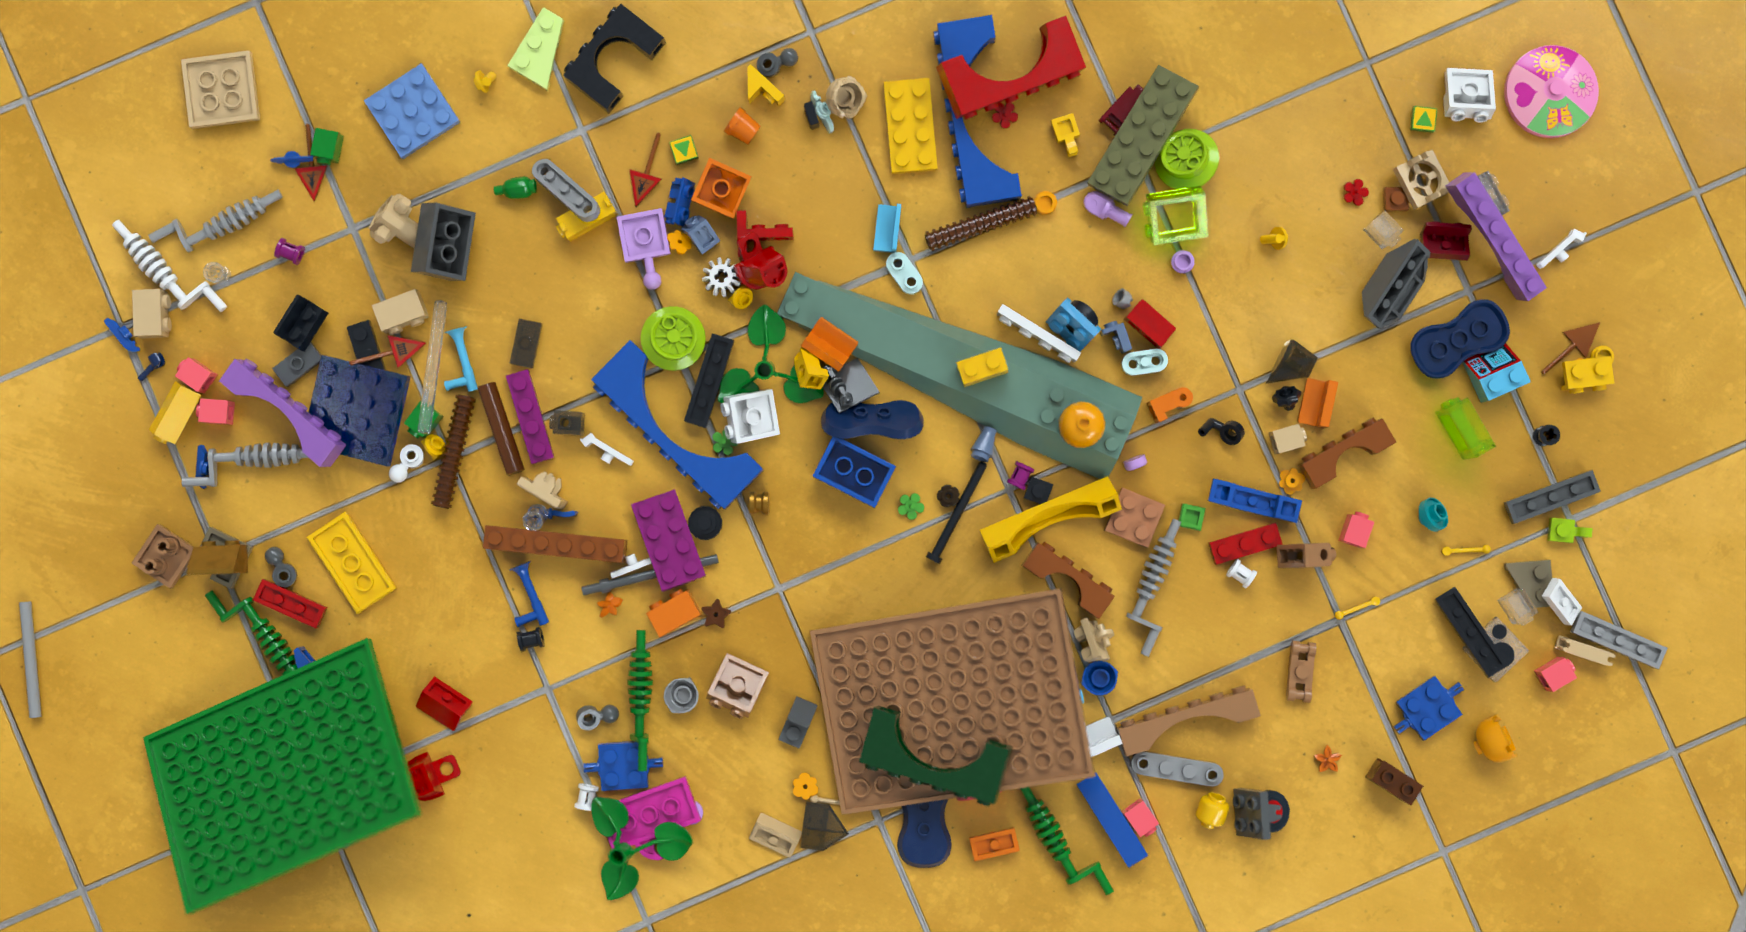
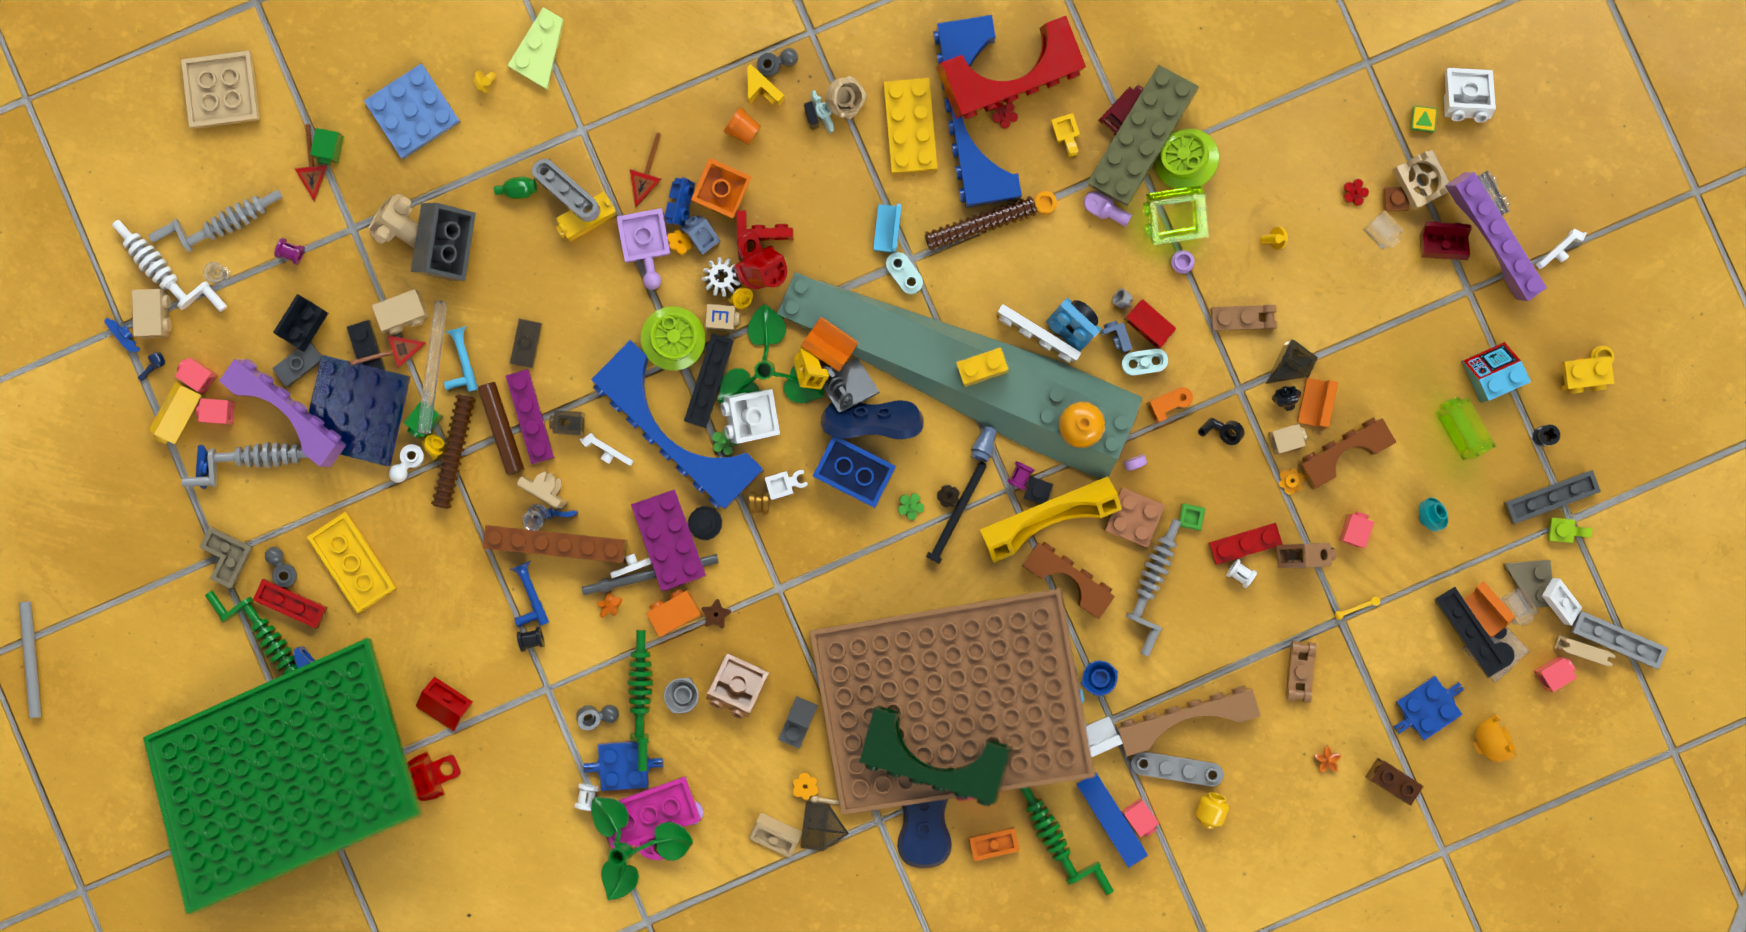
(164, 556): medium nougat plate -> none
(218, 559): pearl gold slope -> none
(292, 159): blue piece -> none
(620, 27): black arch -> none
(684, 150): tile -> none
(722, 317): none -> tan brick
(781, 484): none -> white plate
(1097, 638): tan hips -> none
(1242, 318): none -> medium nougat plate
(1254, 501): blue slope -> none
(1259, 812): dark grey plate -> none
(1395, 283): dark grey wedge -> none
(1446, 551): yellow hinge -> none
(1476, 330): dark blue plate -> none
(1489, 609): none -> orange panel
(1551, 91): dish -> none
(1580, 338): dark orange piece -> none

